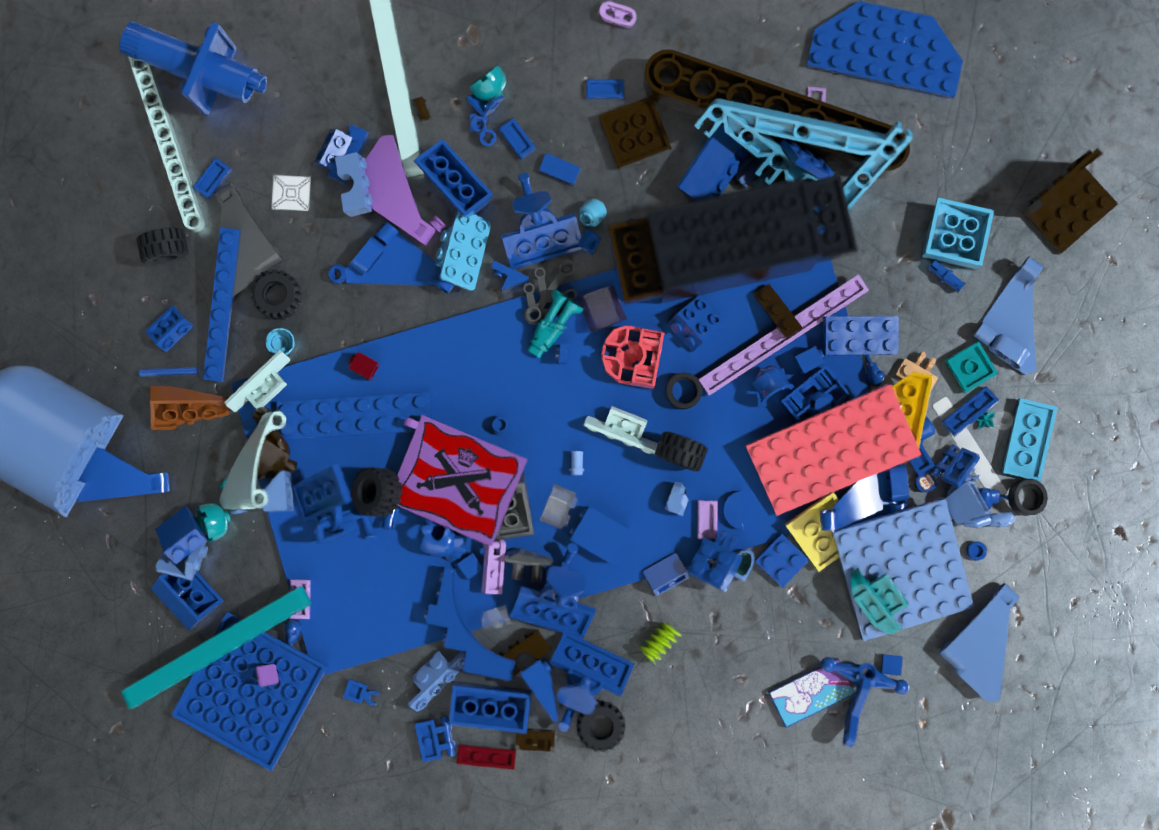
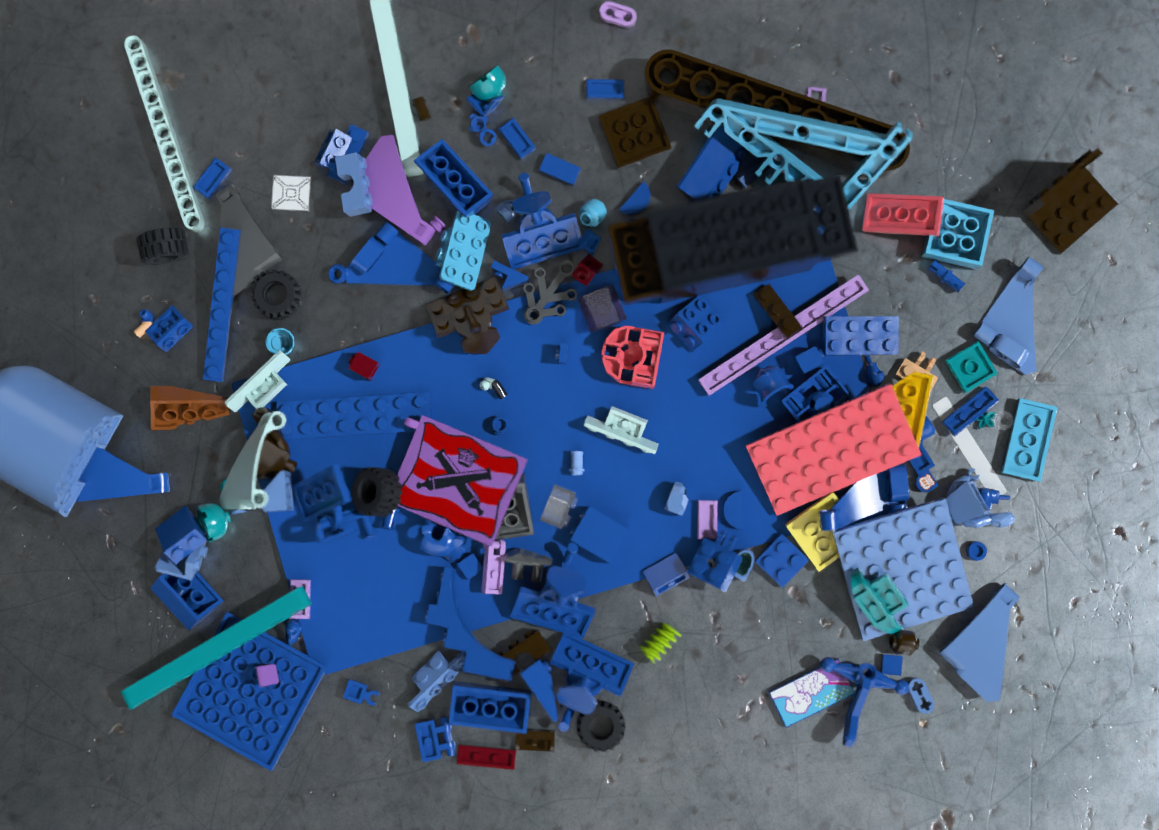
(146, 321): none -> arm
(168, 371): blue bar -> none
(205, 68): blue piece -> none
(470, 315): none -> dark brown plate
(489, 383): none -> arm
(495, 617): clear brick -> none
(507, 212): none -> medium blue rock
(549, 331): teal piece -> none
(587, 269): none -> dark red bracket
(638, 201): none -> blue tile
(681, 451): black tyre -> none
(683, 405): black tyre -> none
(806, 159): blue plate -> none
(887, 49): blue plate -> none
(903, 214): none -> coral plate
(904, 642): none -> dark brown head
(917, 697): none -> medium blue beam
(960, 467): blue plate -> none
(1041, 493): black tyre -> none

